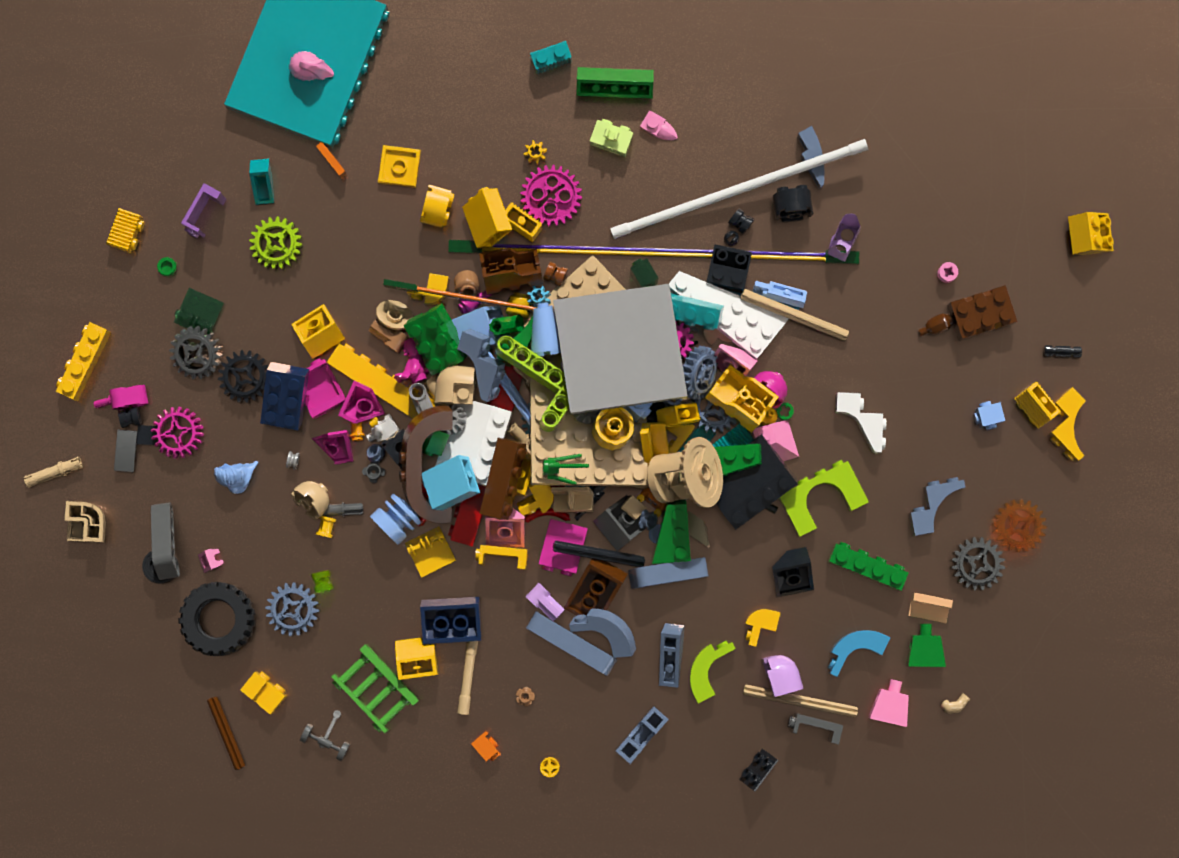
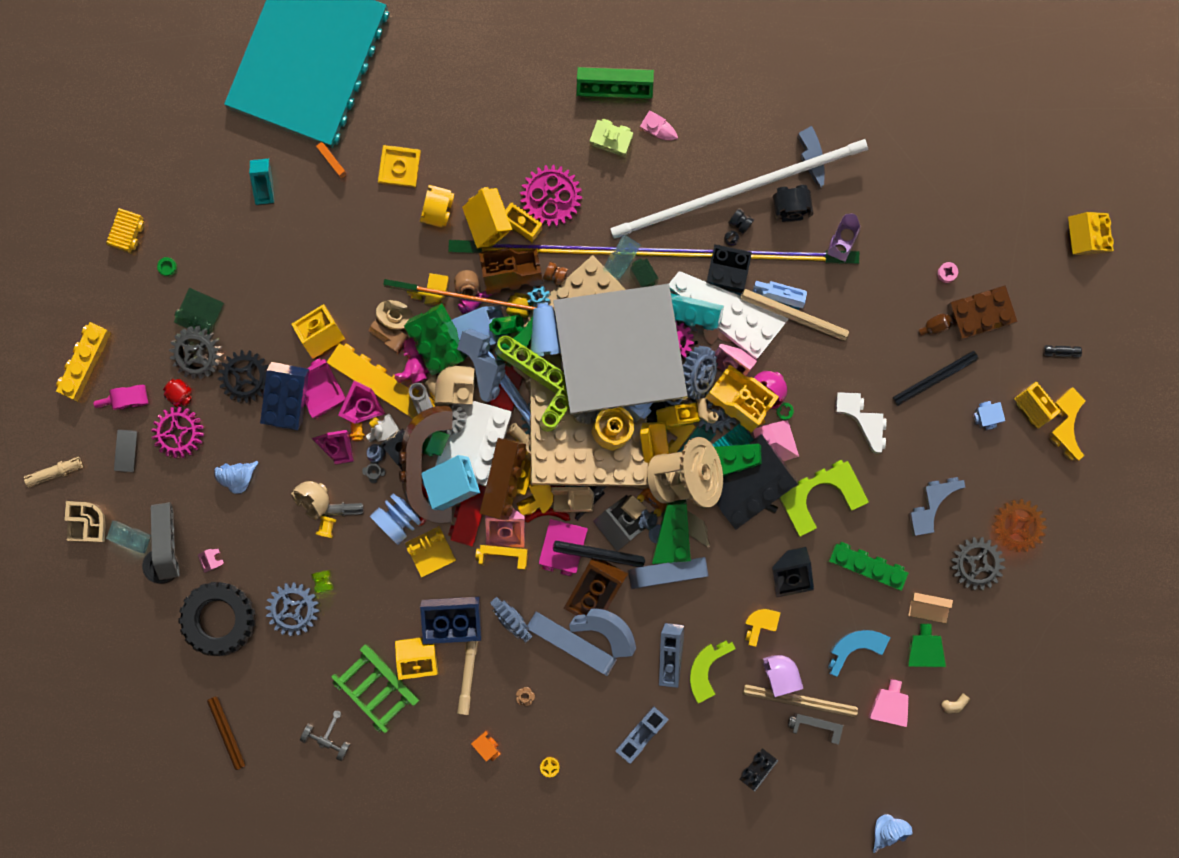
(128, 537): none -> clear light blue slope
(129, 416): black wheel -> none
(144, 435): black tile -> none
(177, 392): none -> red head
(197, 207): medium lavender panel -> none
(264, 692): yellow brick -> none
(271, 248): lime gear -> none
(292, 460): light grey bush -> none
(309, 67): bright pink hair -> none
(511, 619): none -> sand blue gear
(534, 147): yellow gear -> none
(541, 599): lavender piece -> none
(551, 57): teal brick -> none
(551, 467): green plant -> none
(622, 256): none -> clear light blue slope
(705, 413): none -> tan arm
(771, 417): yellow tile -> none
(890, 831): none -> light blue hair
(935, 378): none -> black axle

